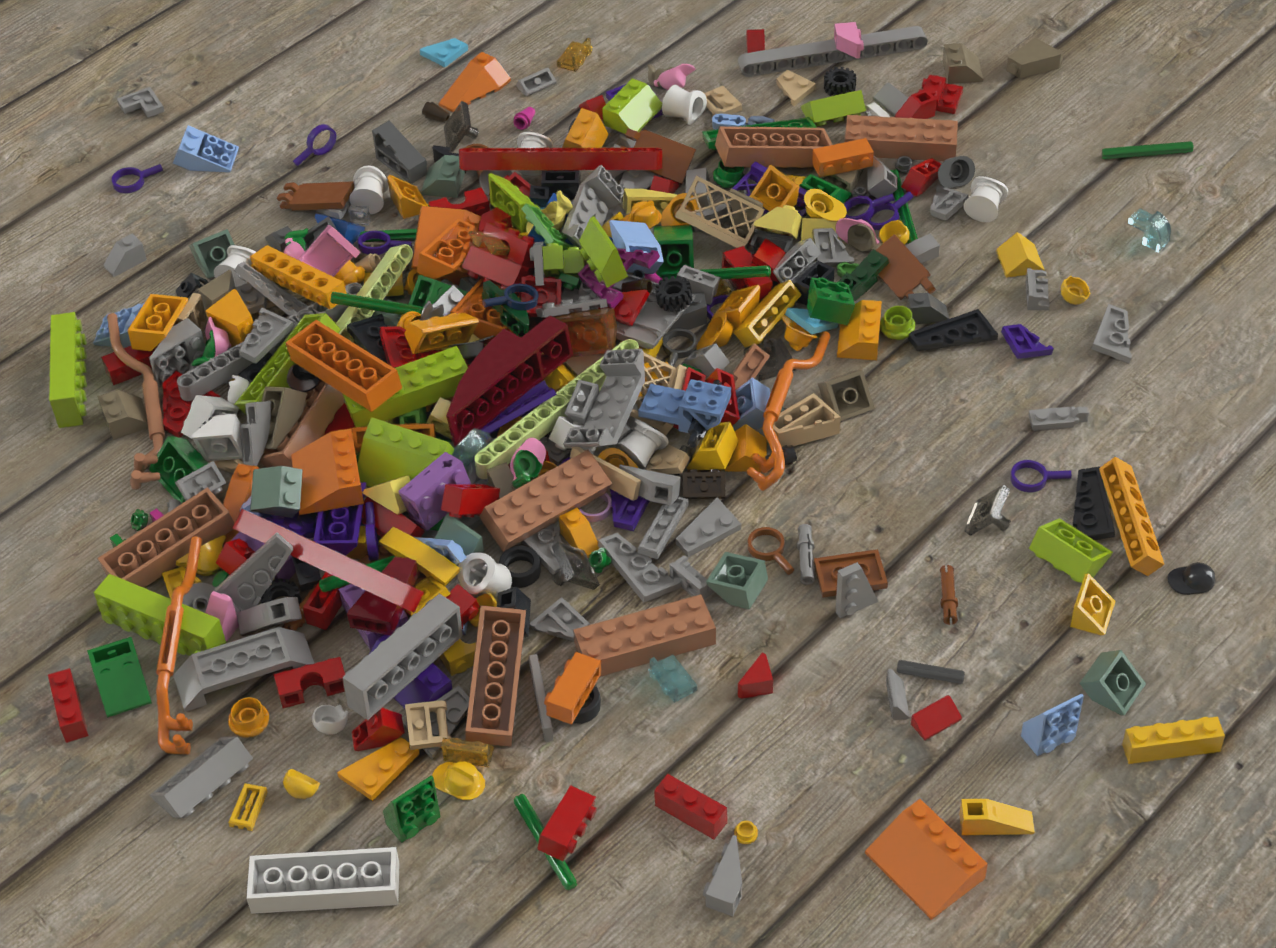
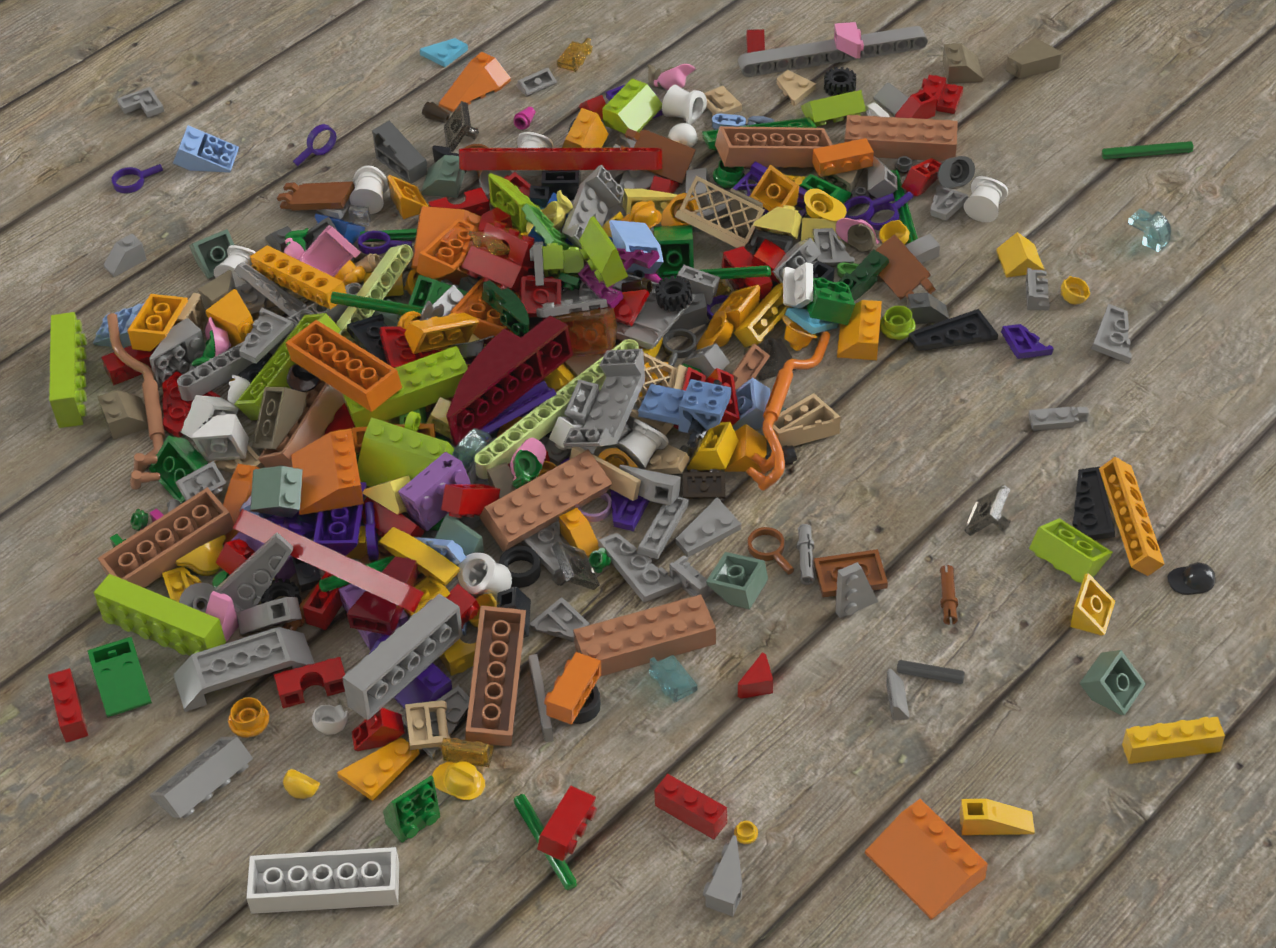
(167, 659): orange piece -> none
(189, 285): black bracket -> none
(234, 821): yellow tile -> none
(255, 432): light grey slope -> none
(413, 421): none -> lime tile
(512, 303): dark blue piece -> none
(683, 134): none -> white hair
(798, 285): none -> white bracket
(847, 394): dark tan slope -> none
(935, 717): red slope -> none
(1047, 475): dark purple piece -> none
(1053, 726): light blue slope -> none

